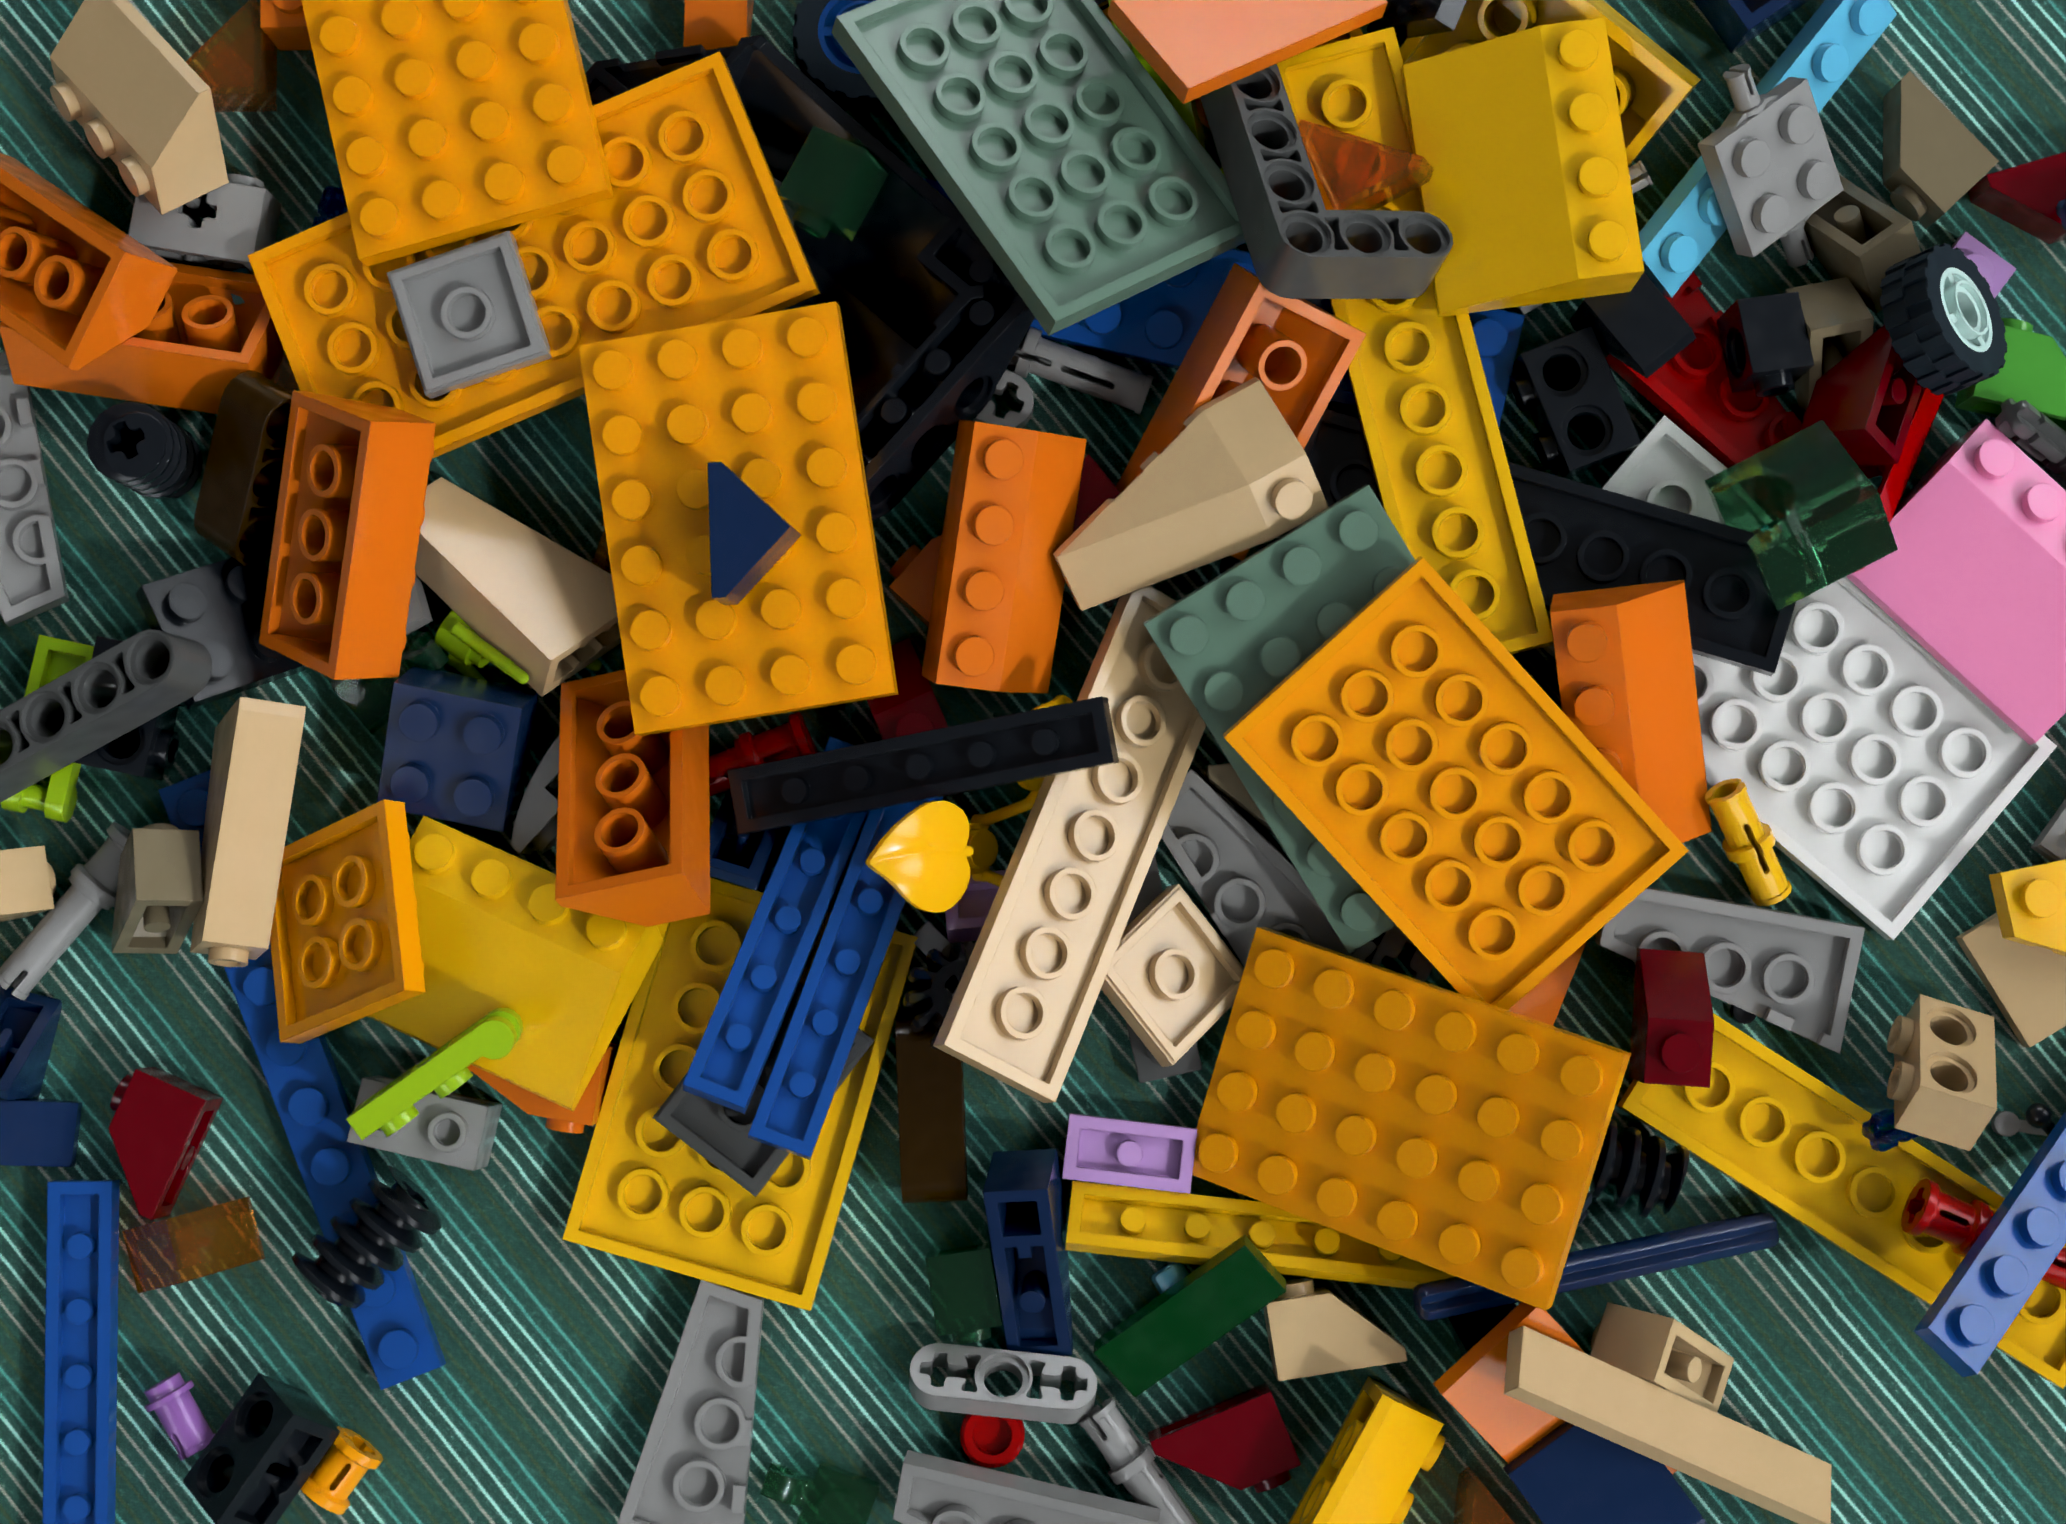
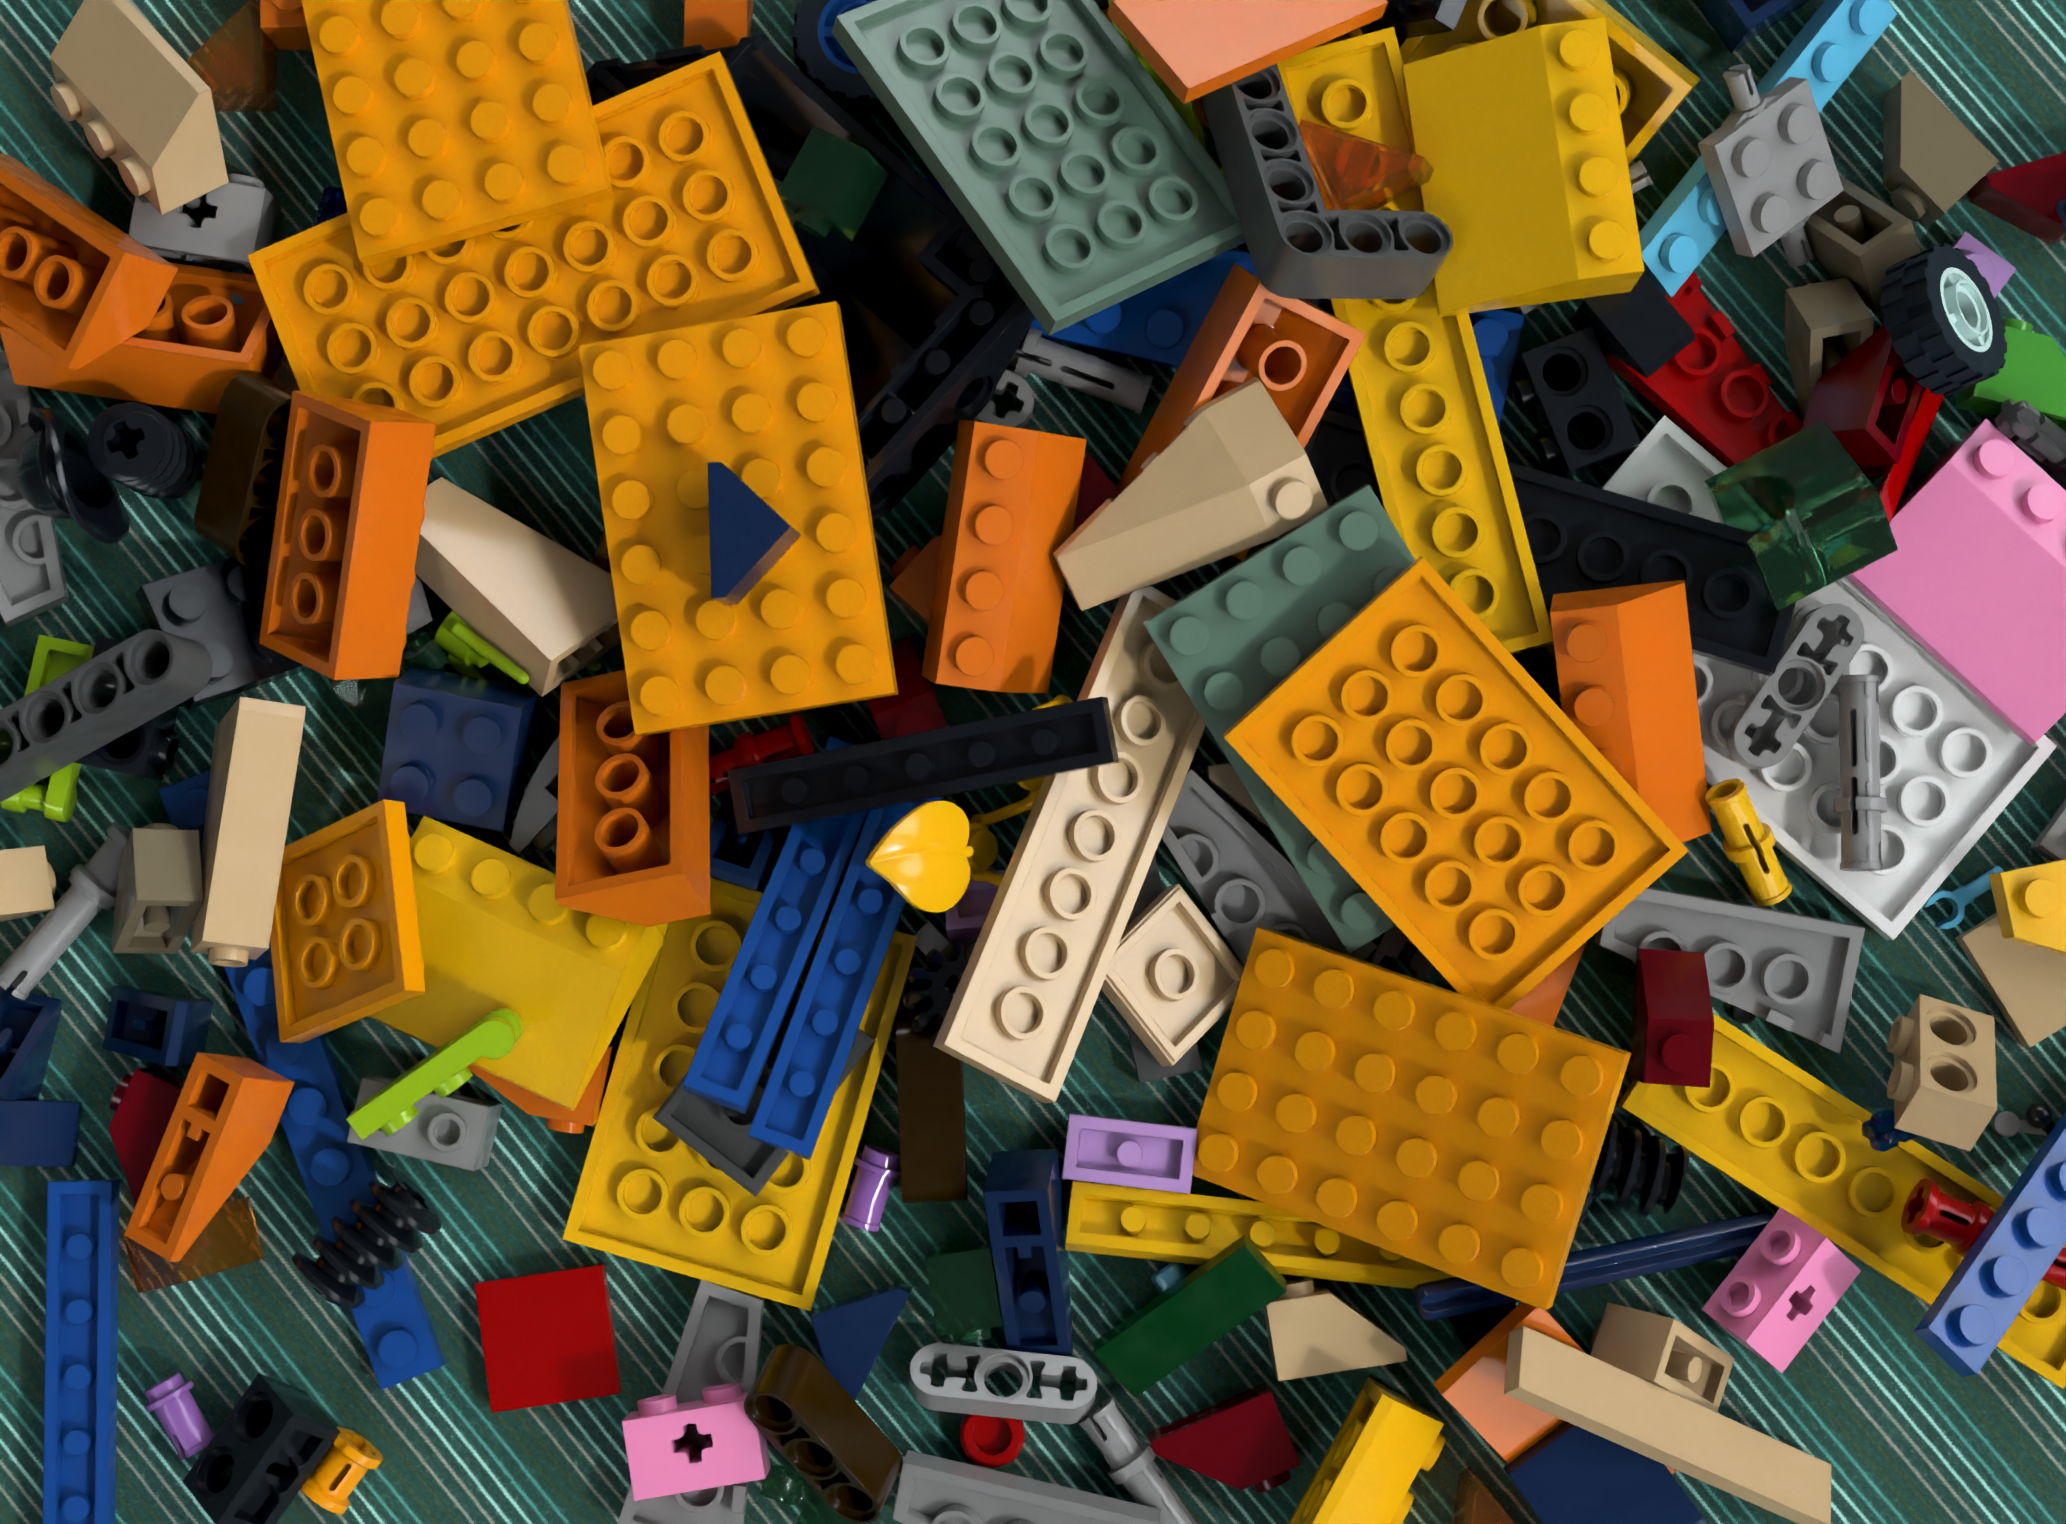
(63, 481): none -> black hat
(157, 1026): none -> dark blue slope
(207, 1149): none -> orange slope
(469, 314): light grey tile -> none
(548, 1337): none -> red tile
(667, 1467): none -> bright pink brick
(823, 1433): none -> dark brown beam
(855, 1332): none -> dark blue slope
(871, 1187): none -> medium lavender pin
(1765, 344): black brick -> none
(1781, 1289): none -> bright pink brick
(1807, 638): none -> light grey beam
(1860, 773): none -> light grey pin
(1961, 897): none -> medium azure hand

